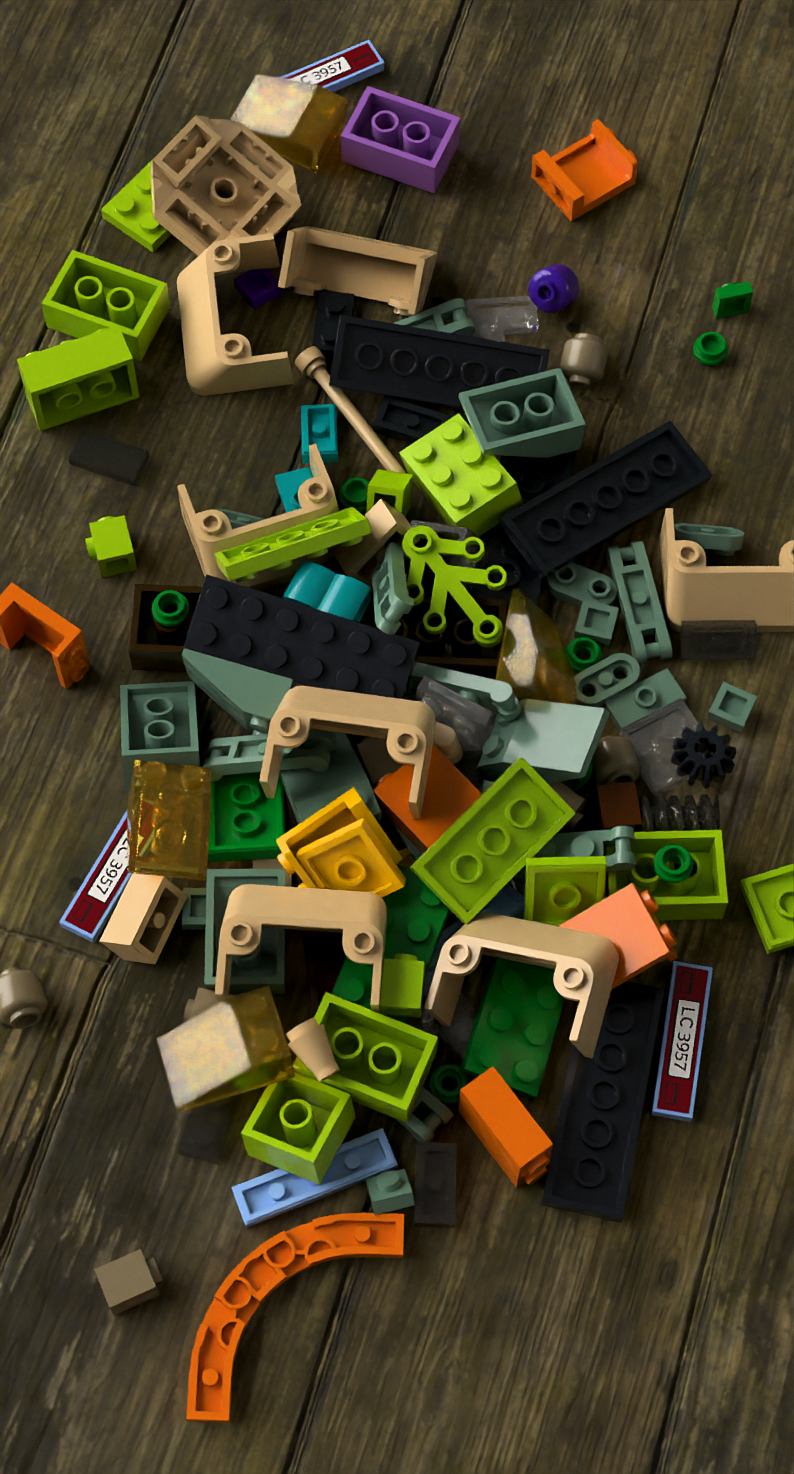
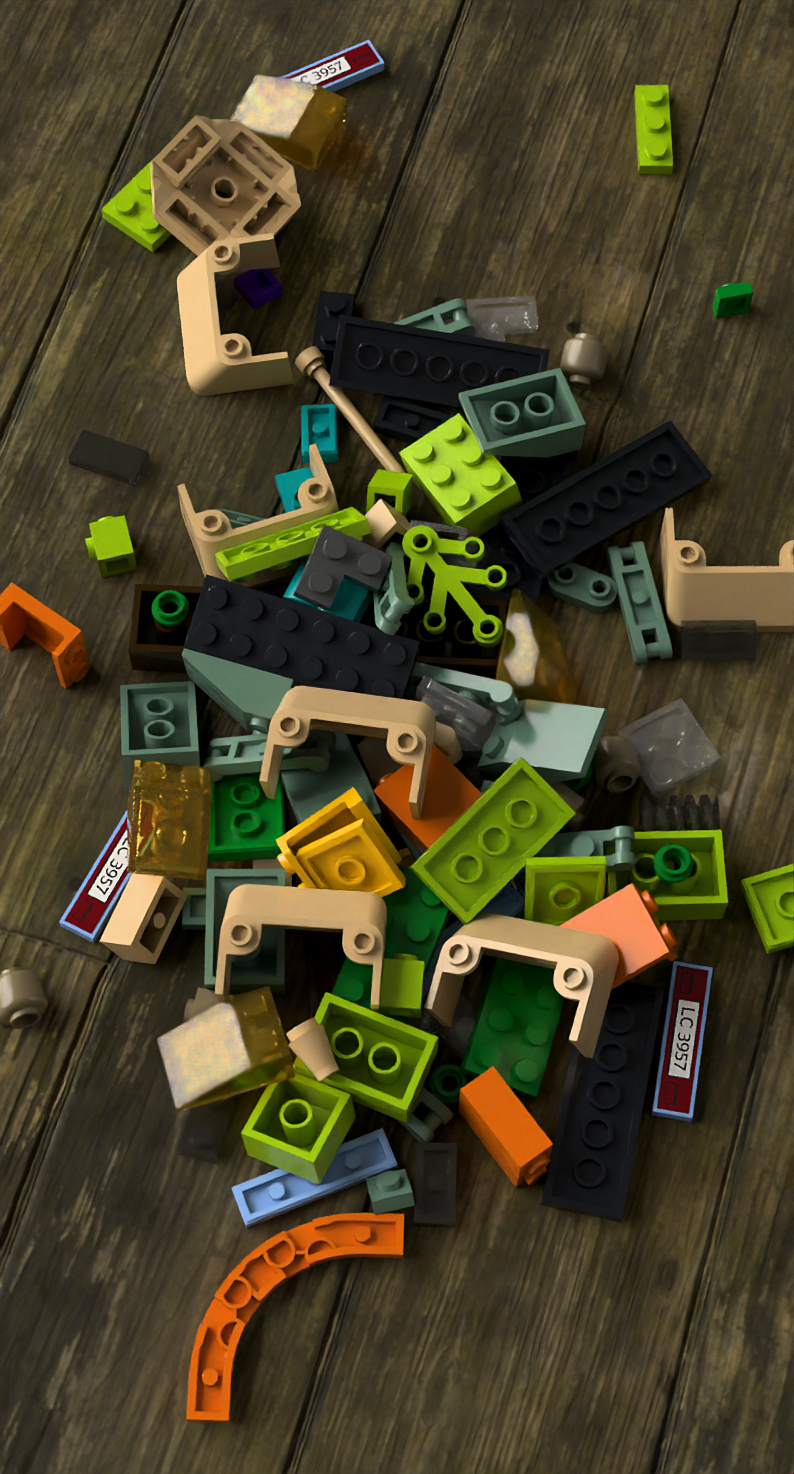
(78, 377): lime brick -> none
(102, 295): lime brick -> none
(129, 1281): dark tan brick -> none
(336, 558): none -> dark grey plate
(354, 494): green plate -> none
(357, 266): tan windscreen -> none
(400, 139): medium lavender brick -> none
(553, 288): dark purple head -> none
(583, 646): green plate -> none
(586, 172): orange panel -> none
(596, 622): sand green plate -> none
(602, 681): sand green plate -> none
(617, 806): reddish brown brick -> none
(643, 698): sand green plate -> none
(653, 129): none -> lime plate
(710, 349): green plate -> none
(716, 752): black gear -> none
(719, 538): sand green plate -> none
(732, 707): sand green plate -> none

